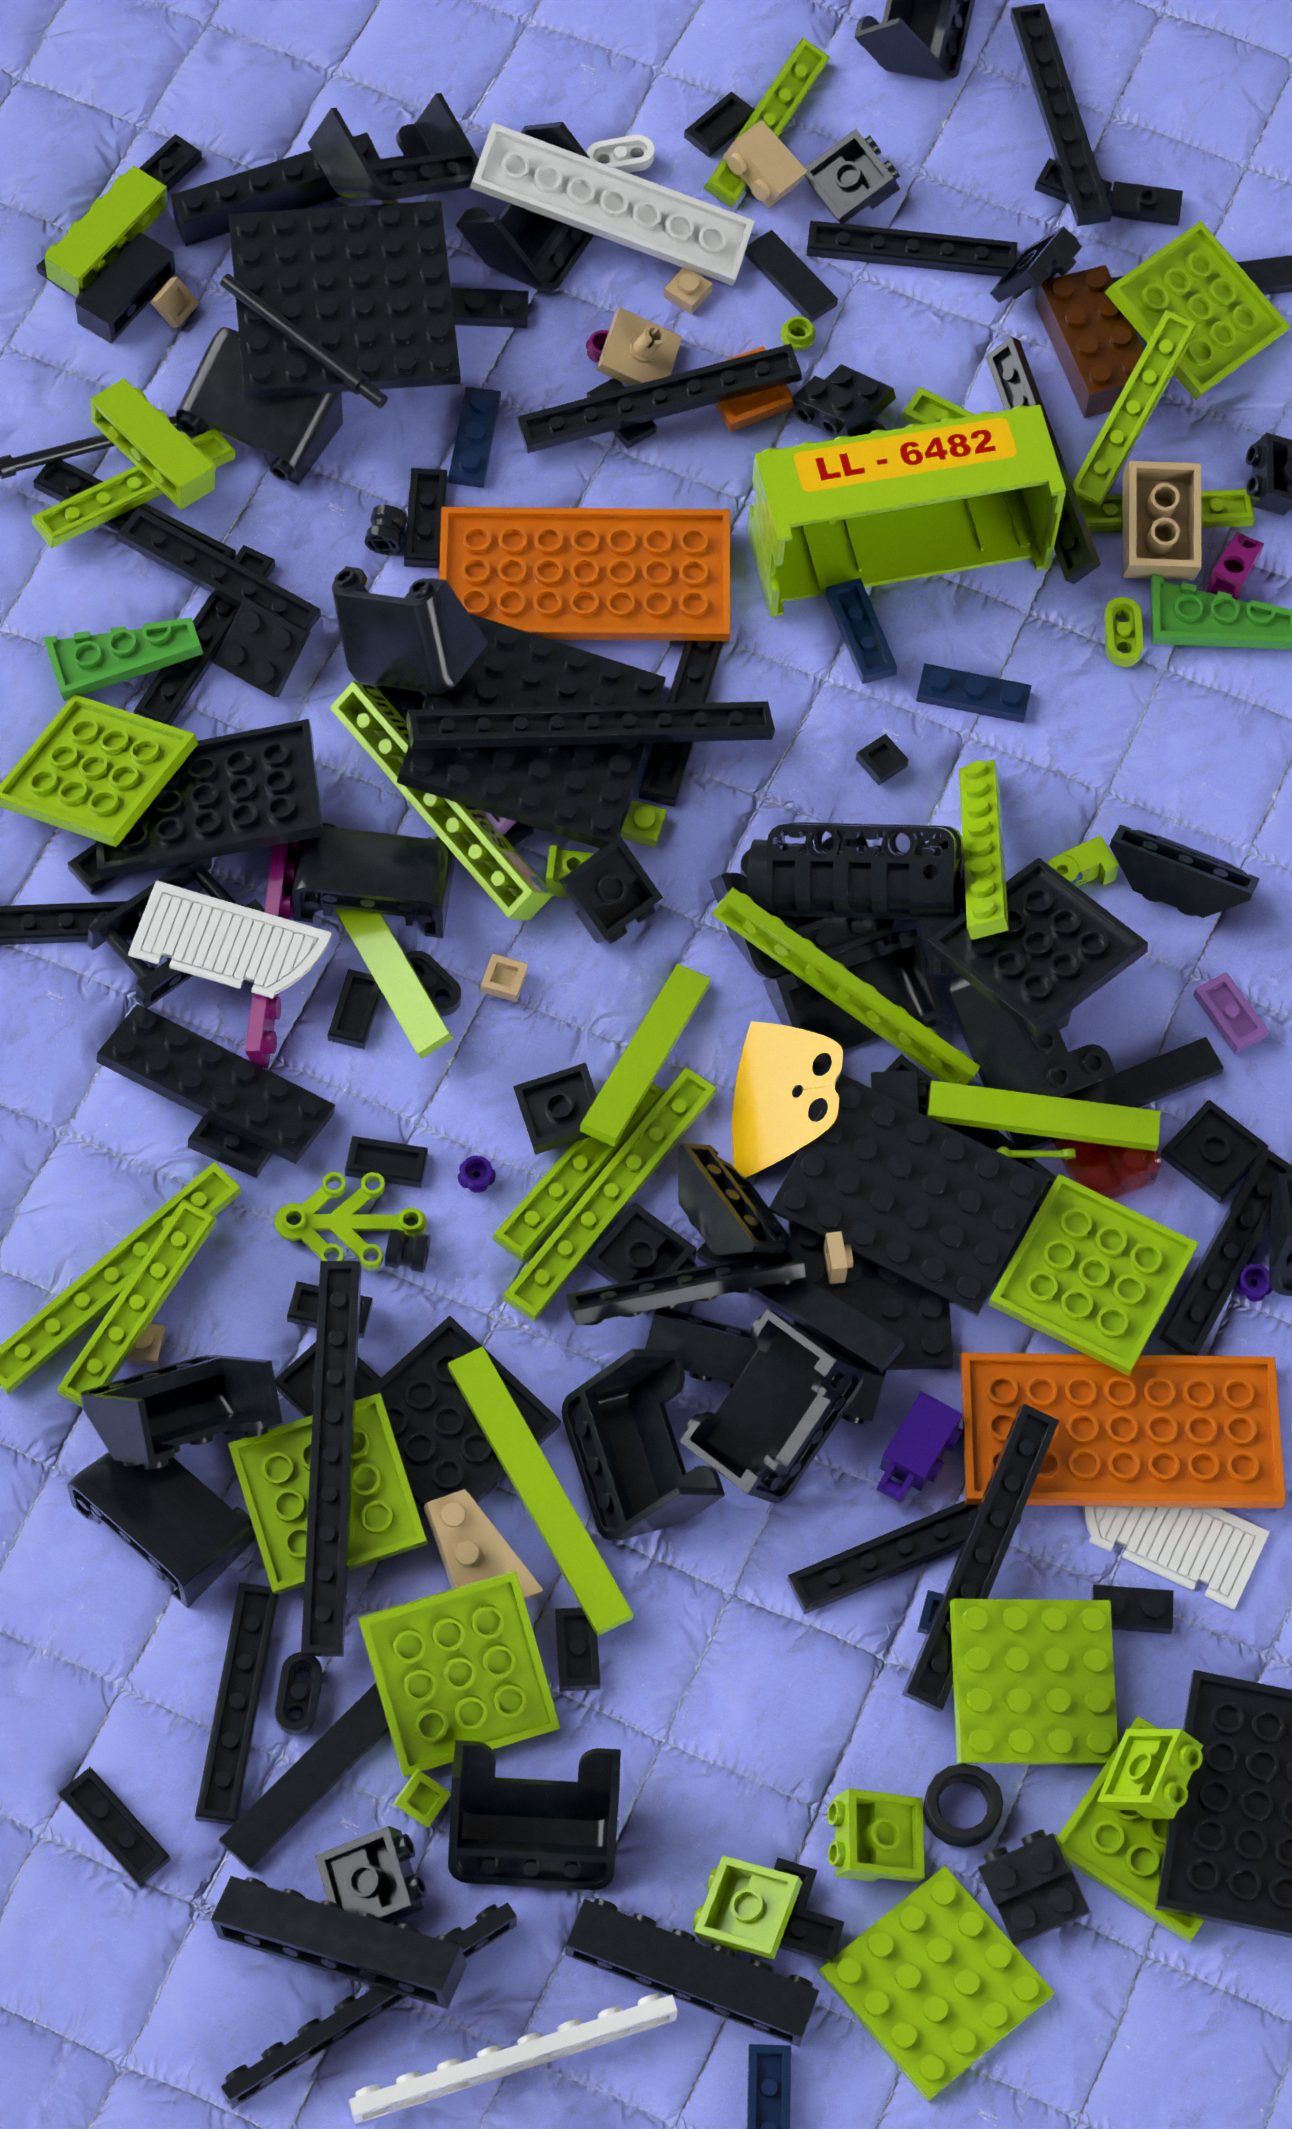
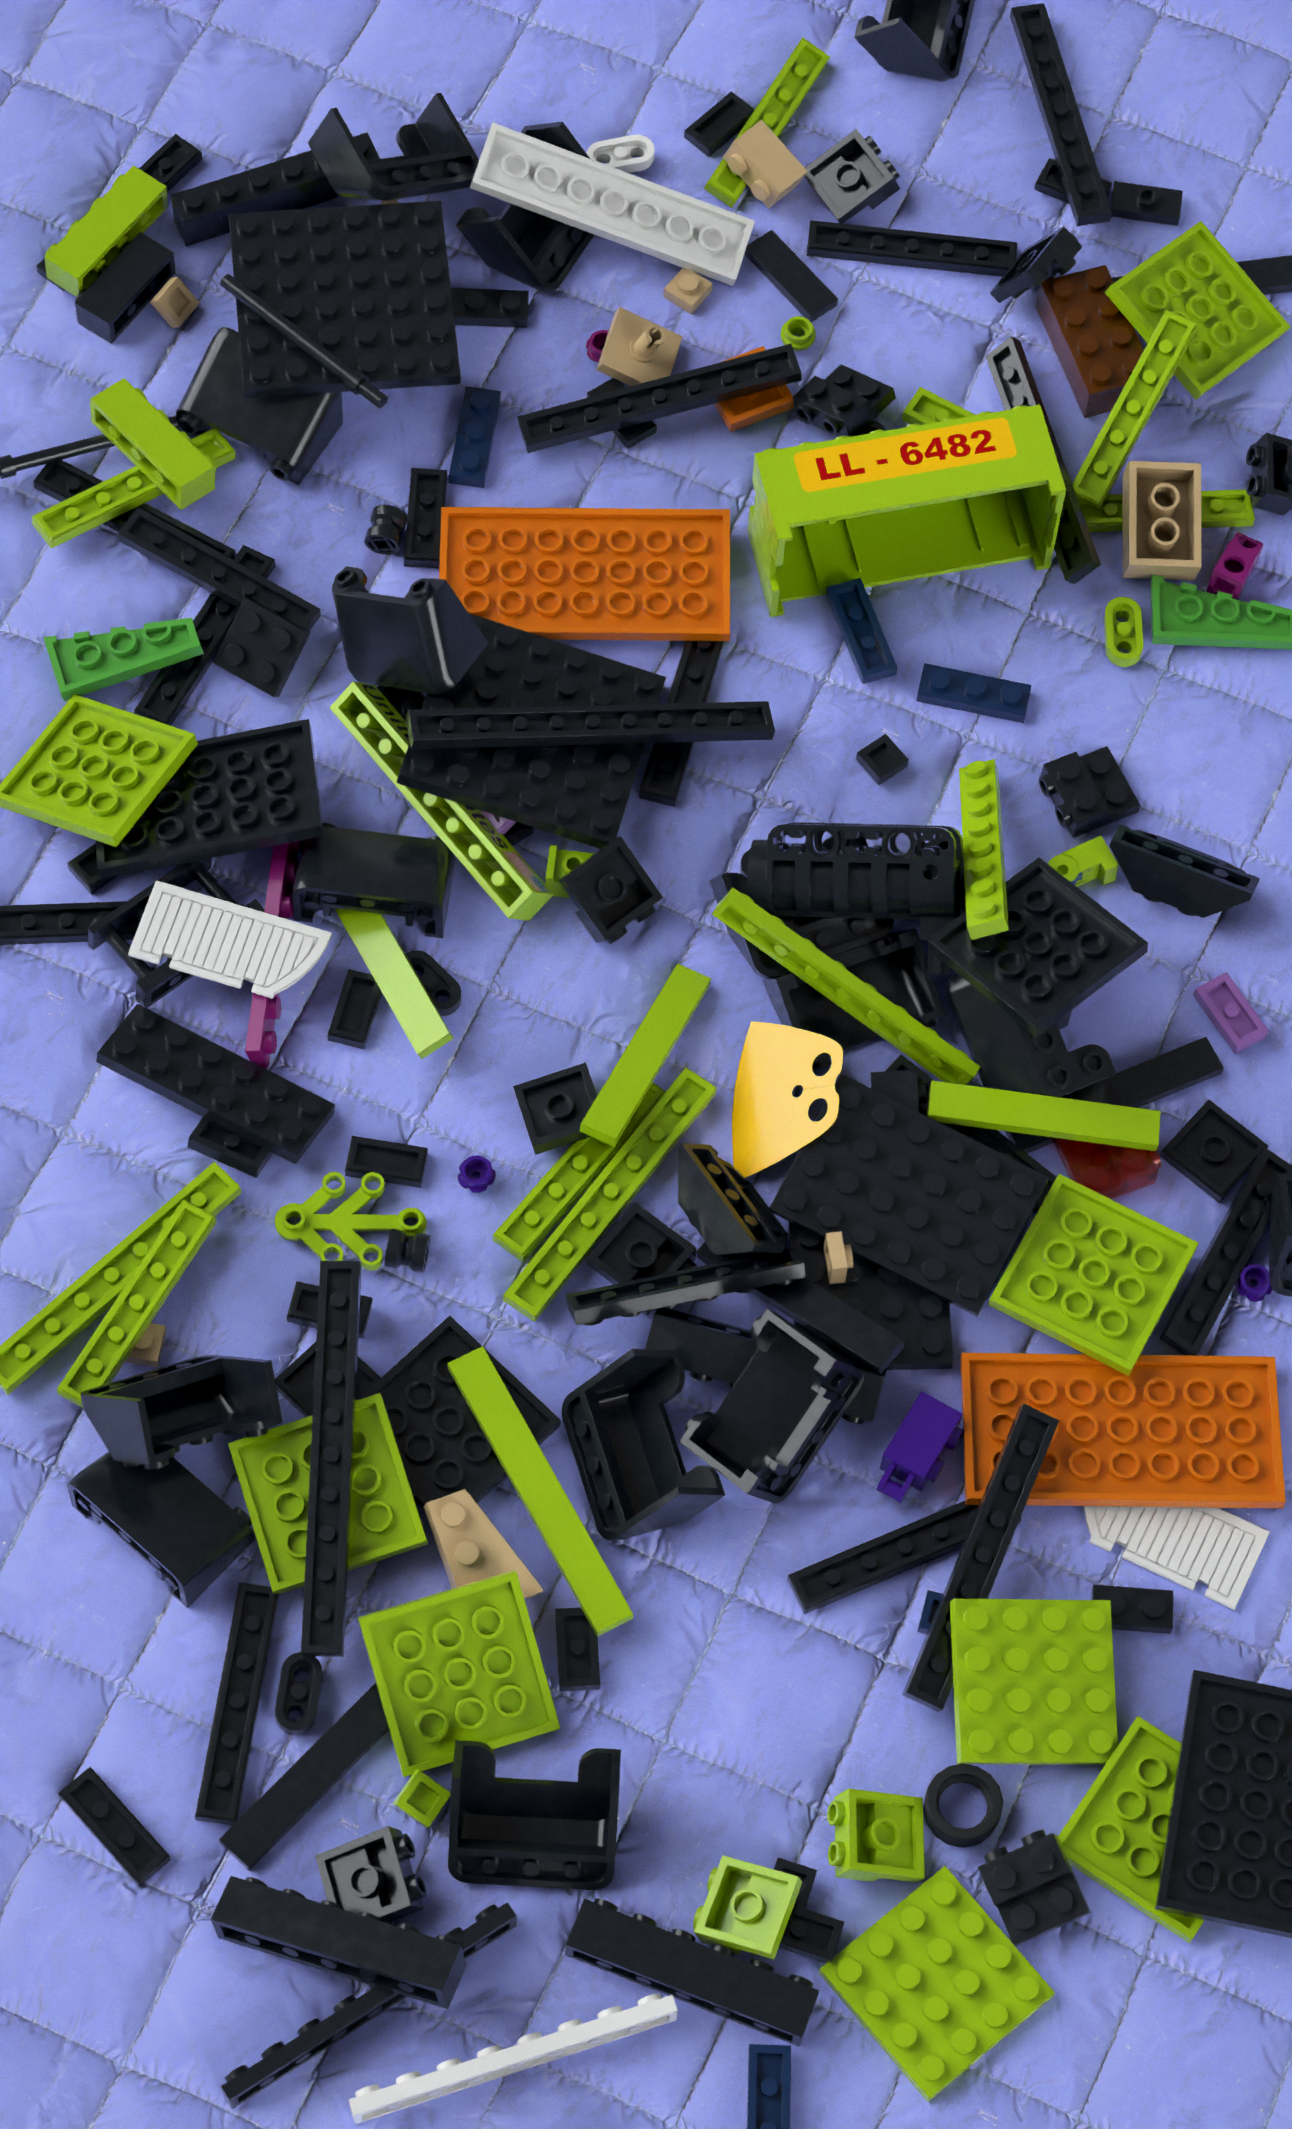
(504, 977): tan plate -> none
(643, 823): lime plate -> none
(1063, 1154): lime hinge -> none
(1087, 791): none -> black plate
(1151, 1772): lime plate -> none

